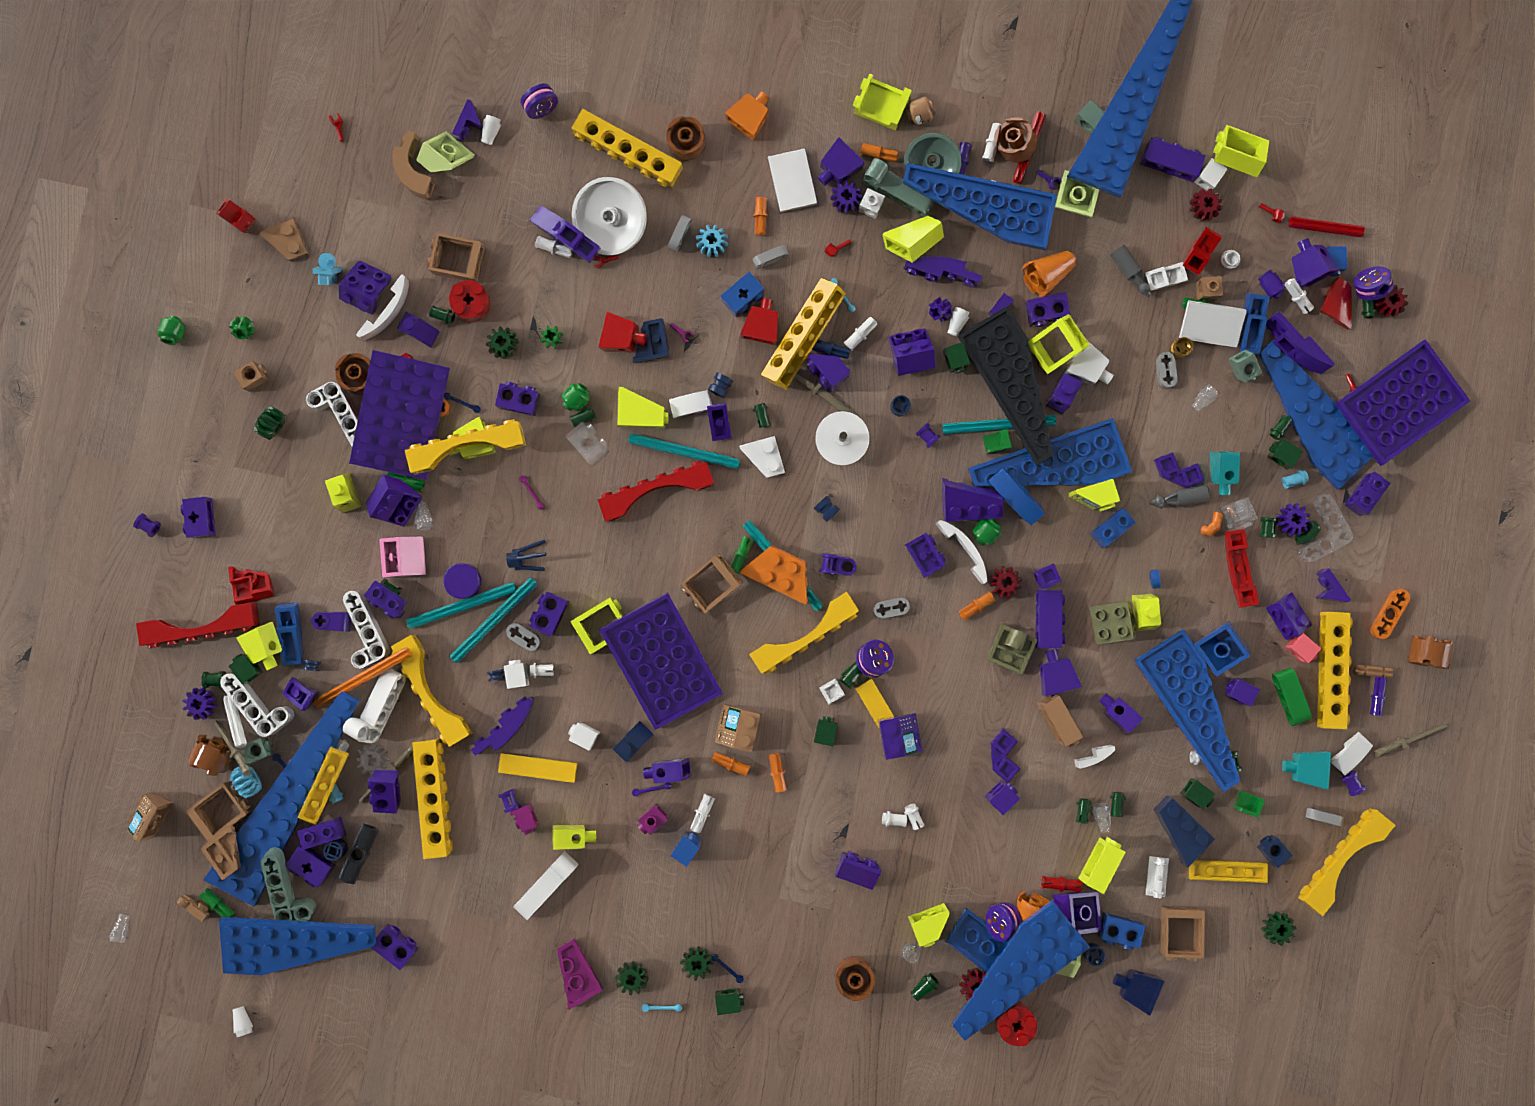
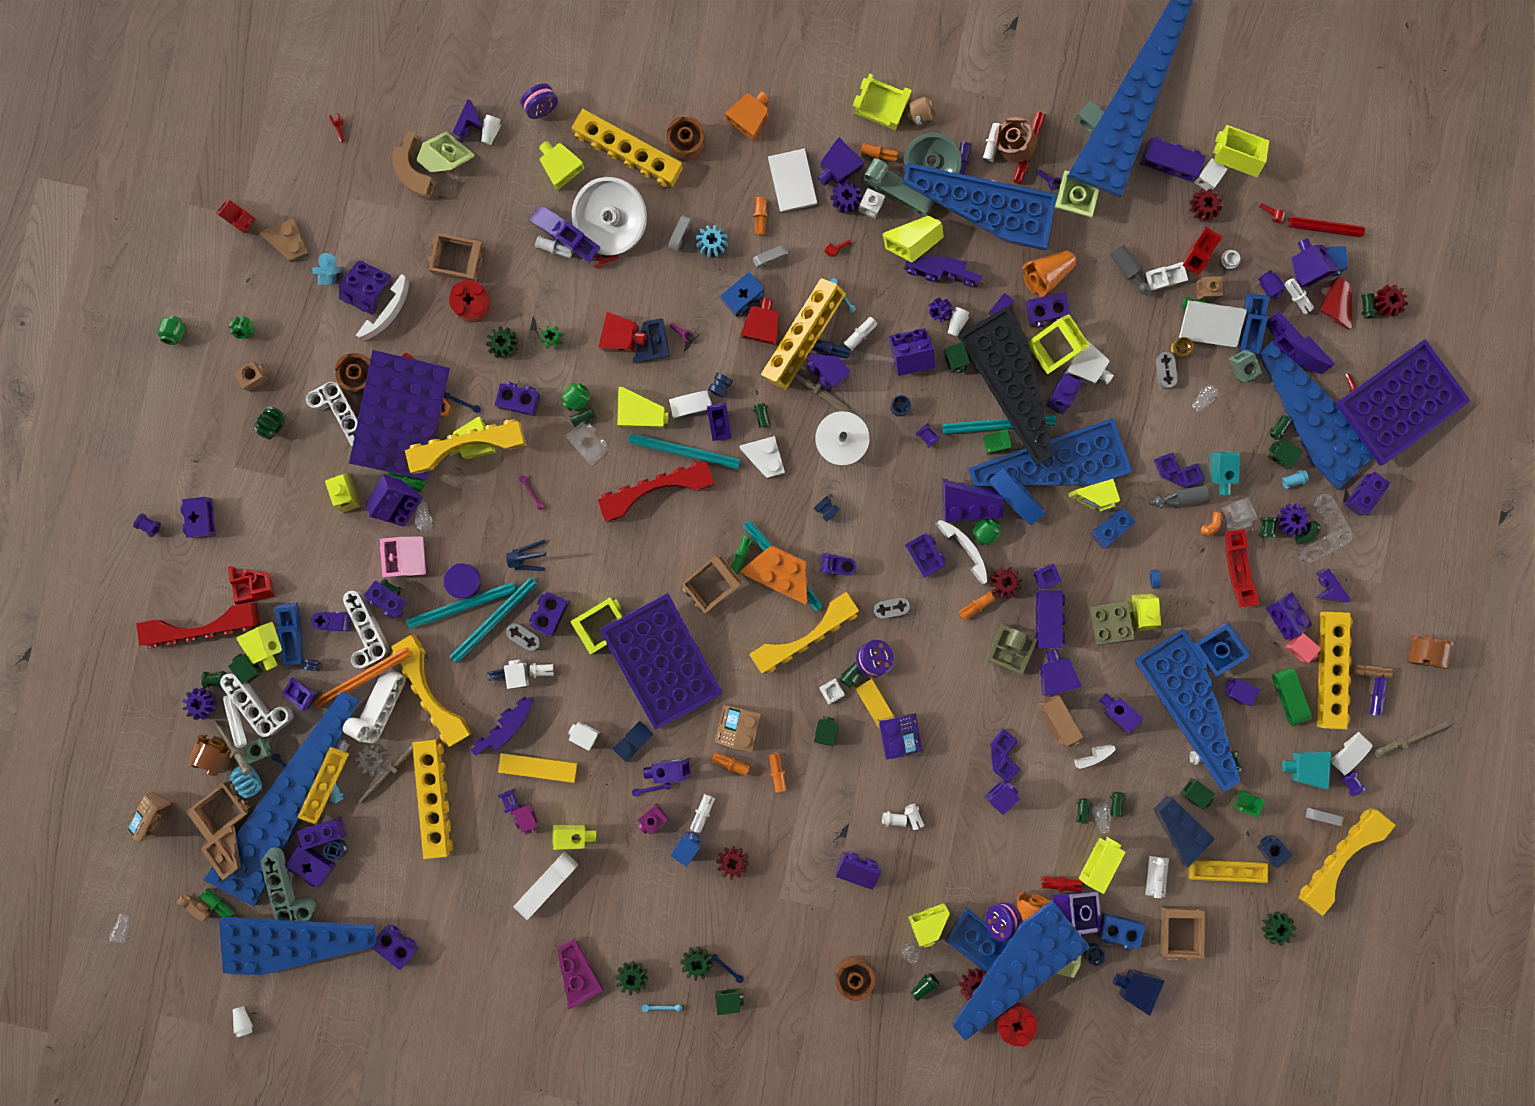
(354, 864): black piece -> none
(384, 791): dark purple brick -> none
(418, 329): dark purple slope -> none
(441, 314): dark green pin -> none
(559, 164): none -> neon yellow torso
(739, 864): none -> dark red gear
(1373, 283): dark purple head -> none
(1388, 628): orange beam -> none

